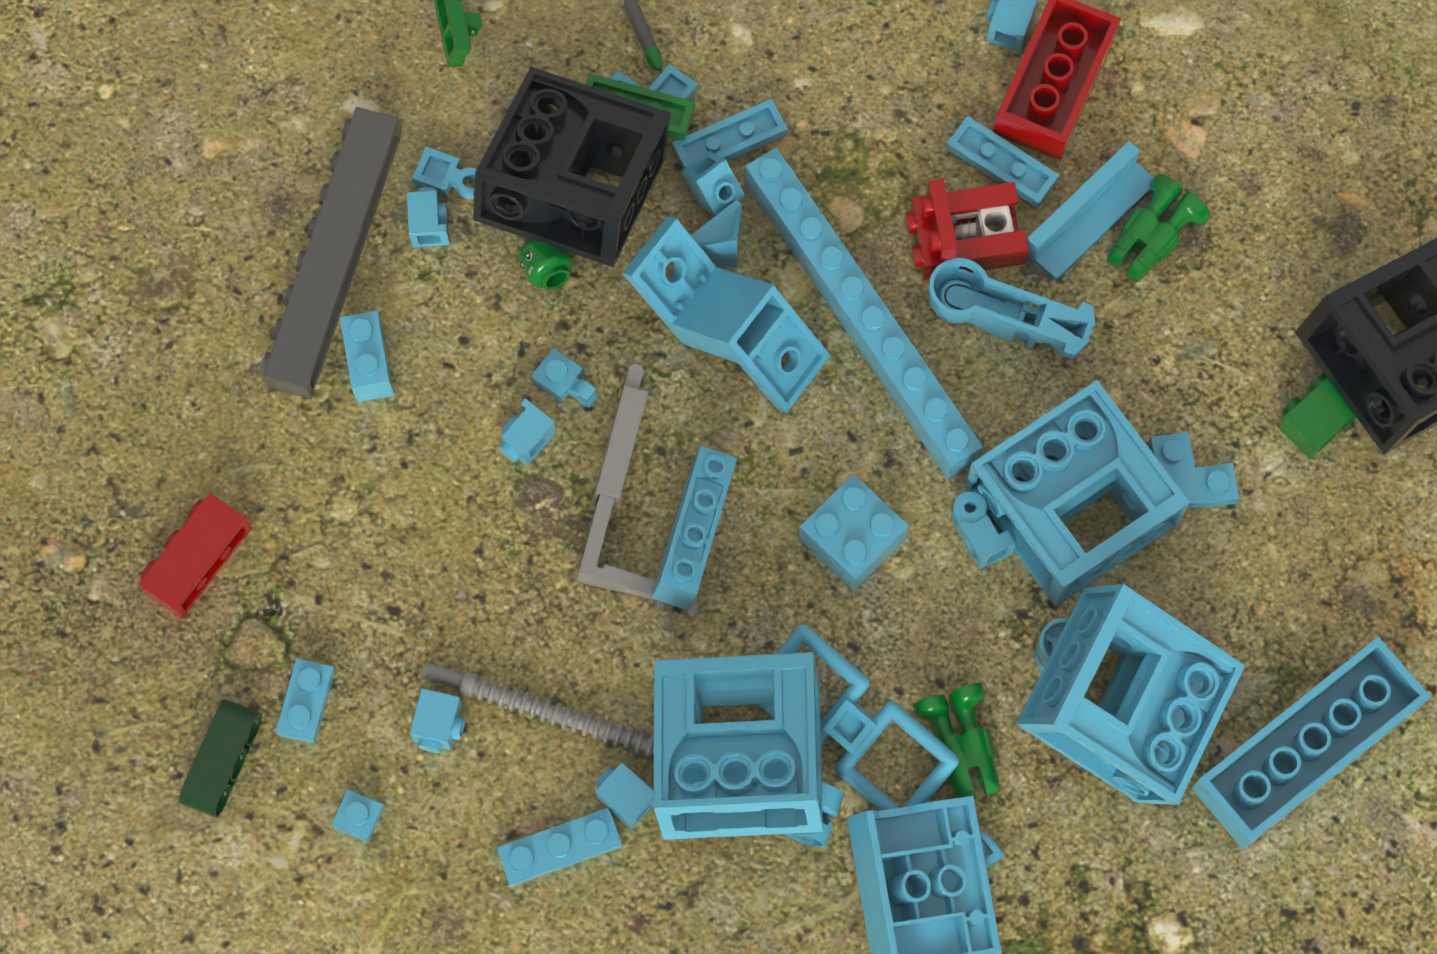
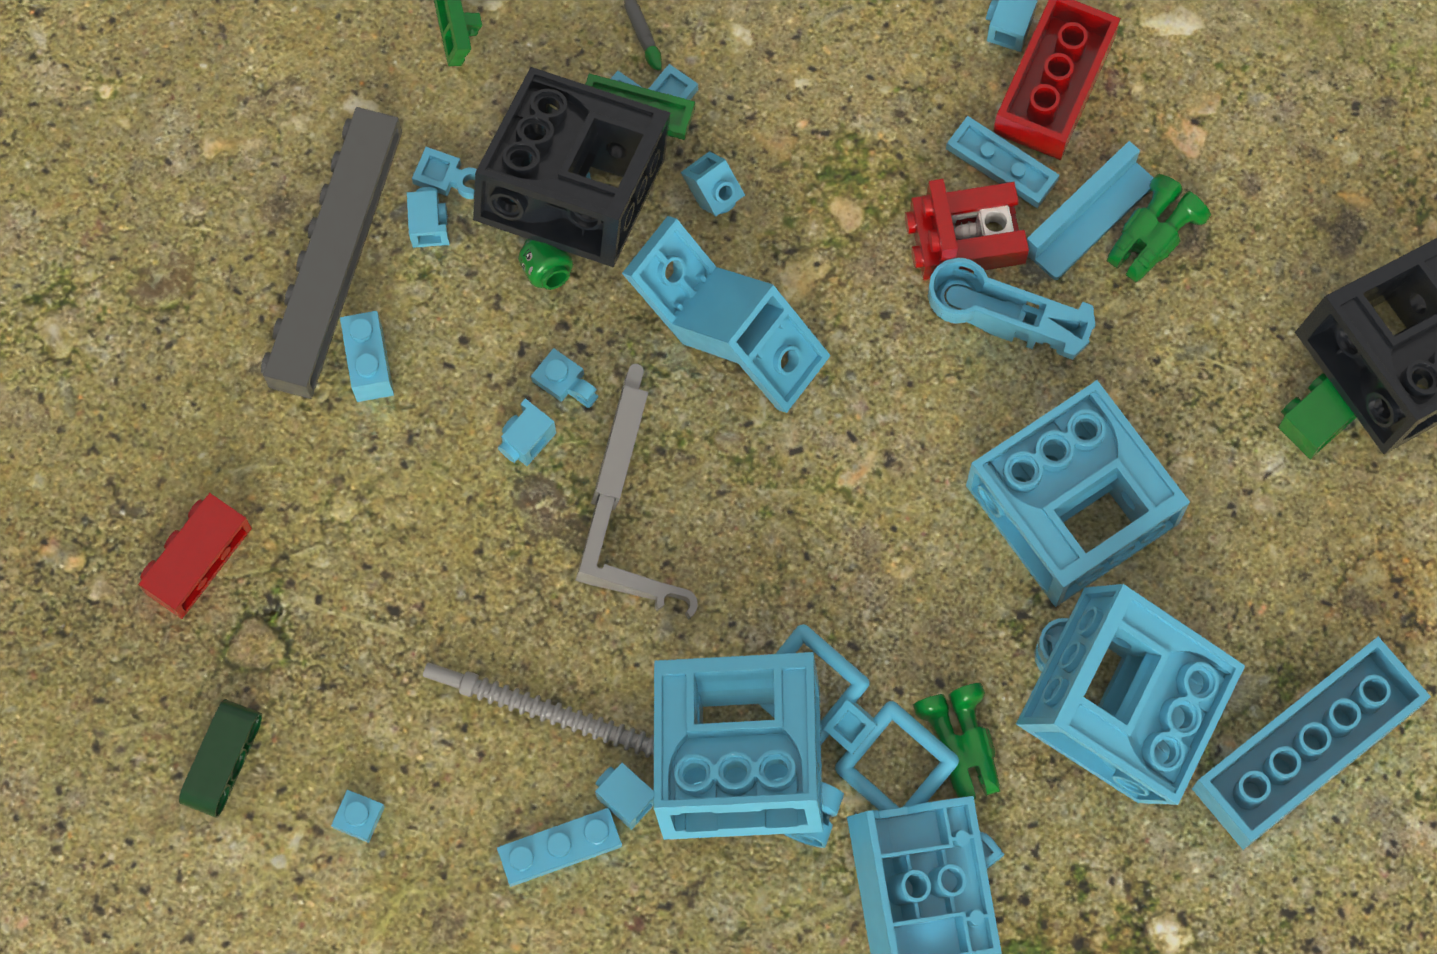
(305, 701): medium azure plate -> none
(437, 721): medium azure brick -> none
(694, 528): medium azure brick -> none
(721, 236): medium azure slope -> none
(733, 135): medium azure plate -> none
(853, 532): medium azure brick -> none
(863, 314): medium azure brick -> none
(978, 531): medium azure leg -> none
(1201, 485): medium azure plate -> none

